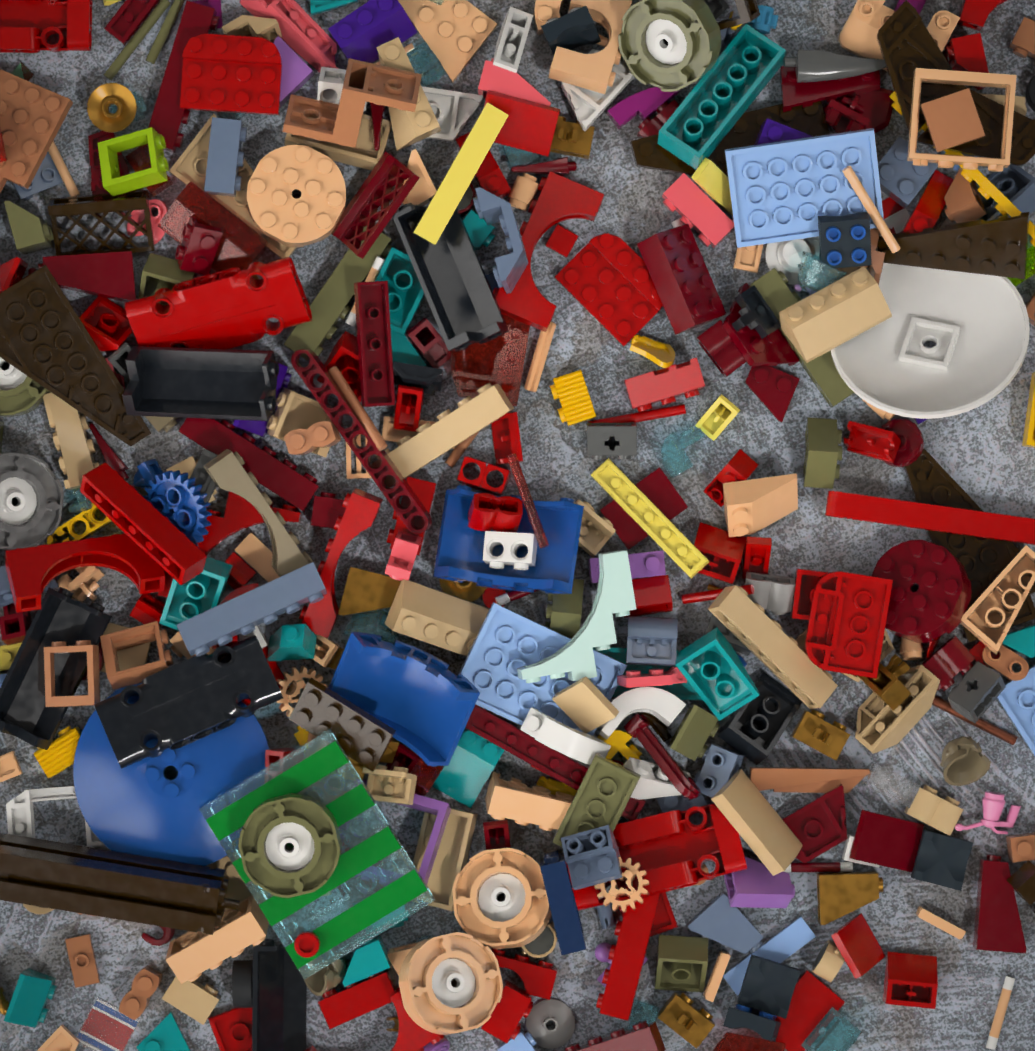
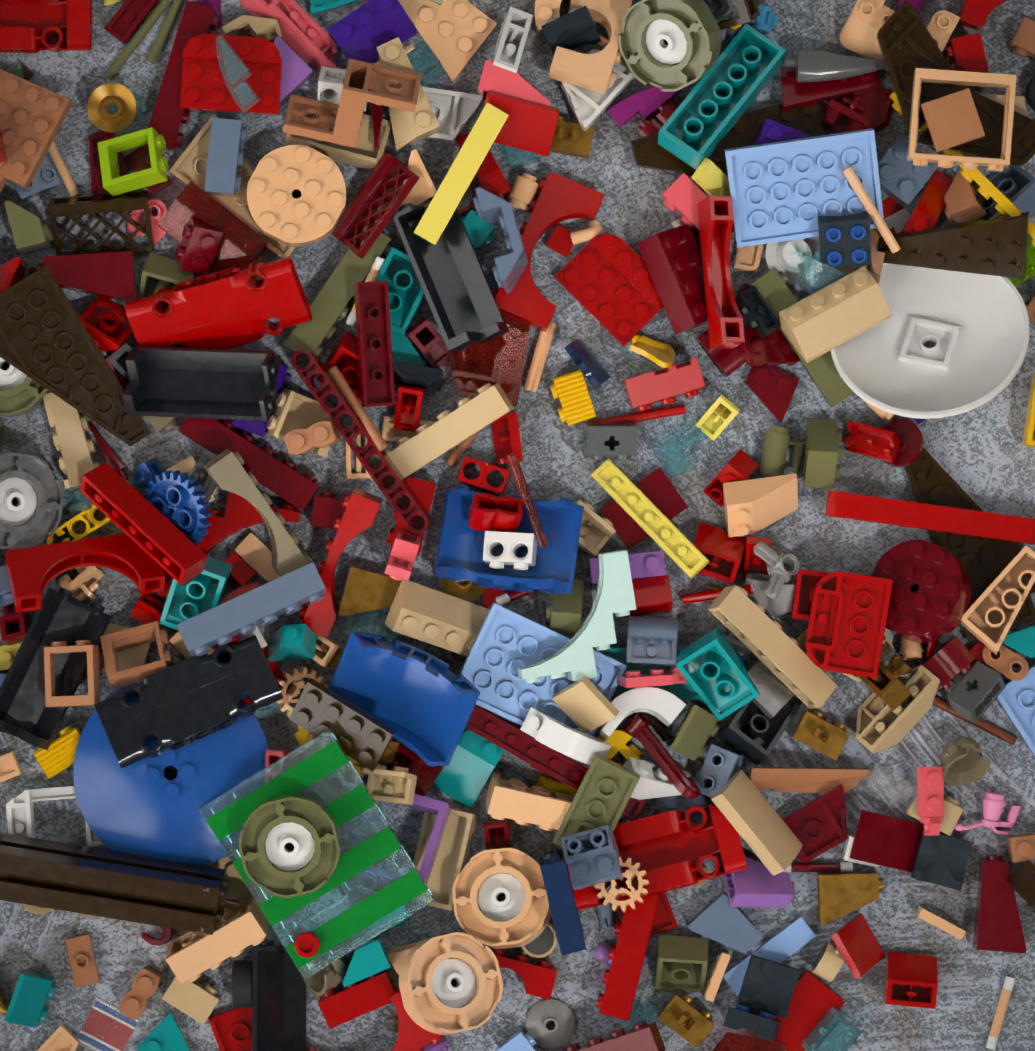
(235, 75): none -> clear light blue slope
(507, 1014): red brick -> none
(558, 166): dark red piece -> none
(587, 363): none -> dark blue slope
(593, 230): none -> light nougat arm
(715, 230): none -> red arch
(772, 690): none -> flat silver tile
(775, 453): none -> olive piece
(779, 567): none -> light grey axle
(930, 798): none -> coral hinge

